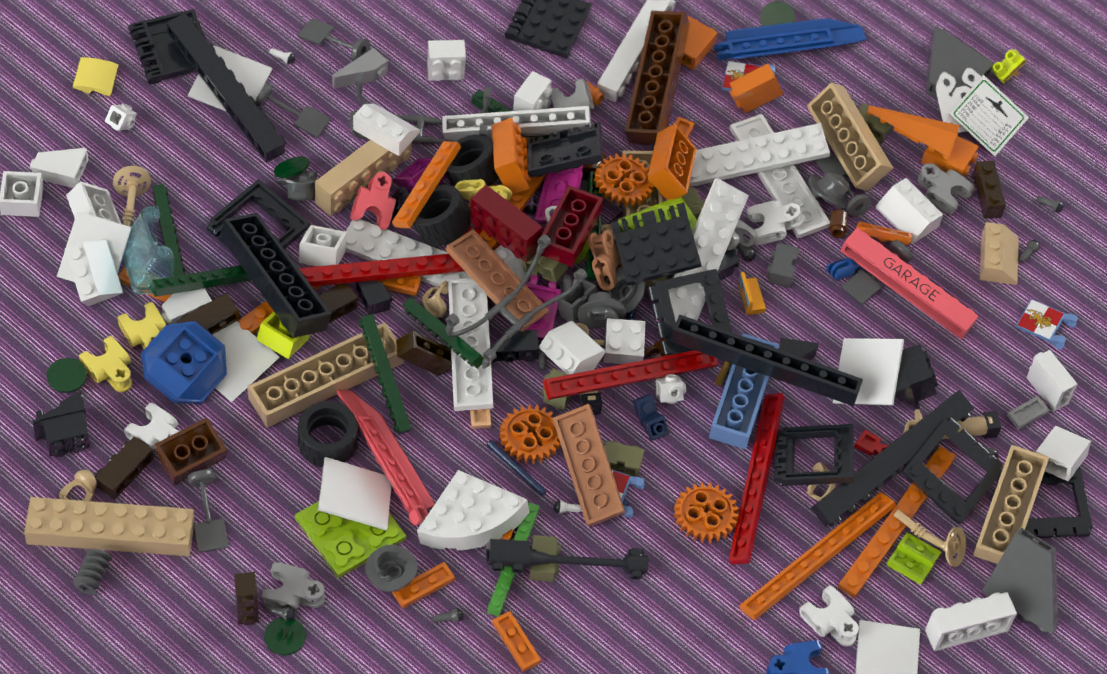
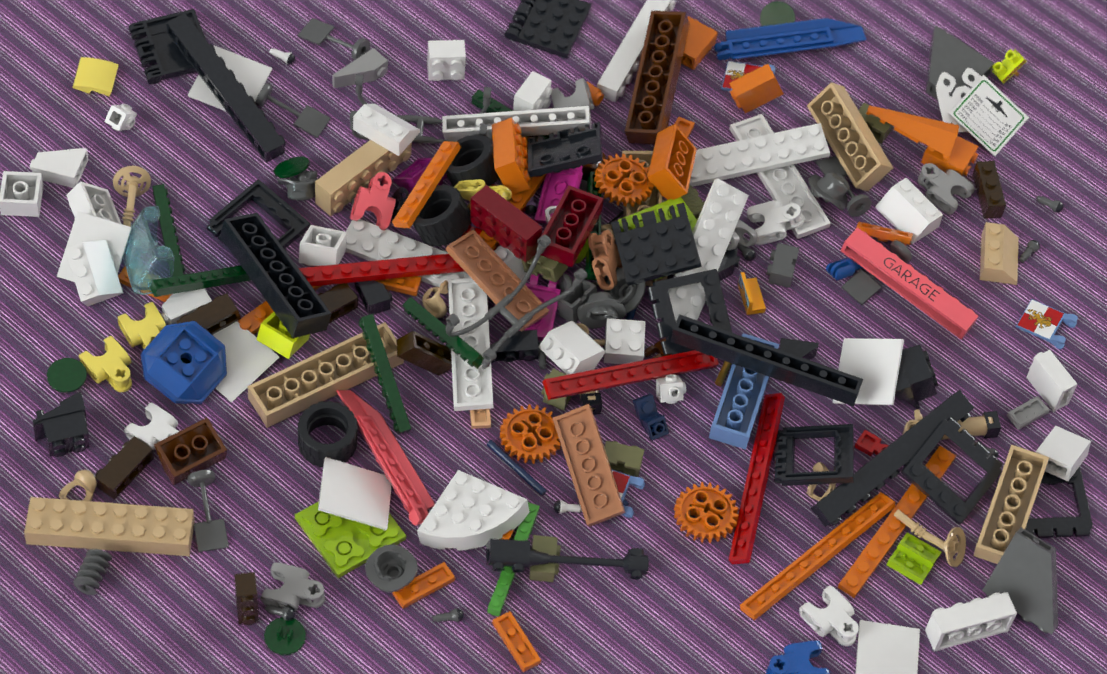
(838, 223): reddish brown brick -> none

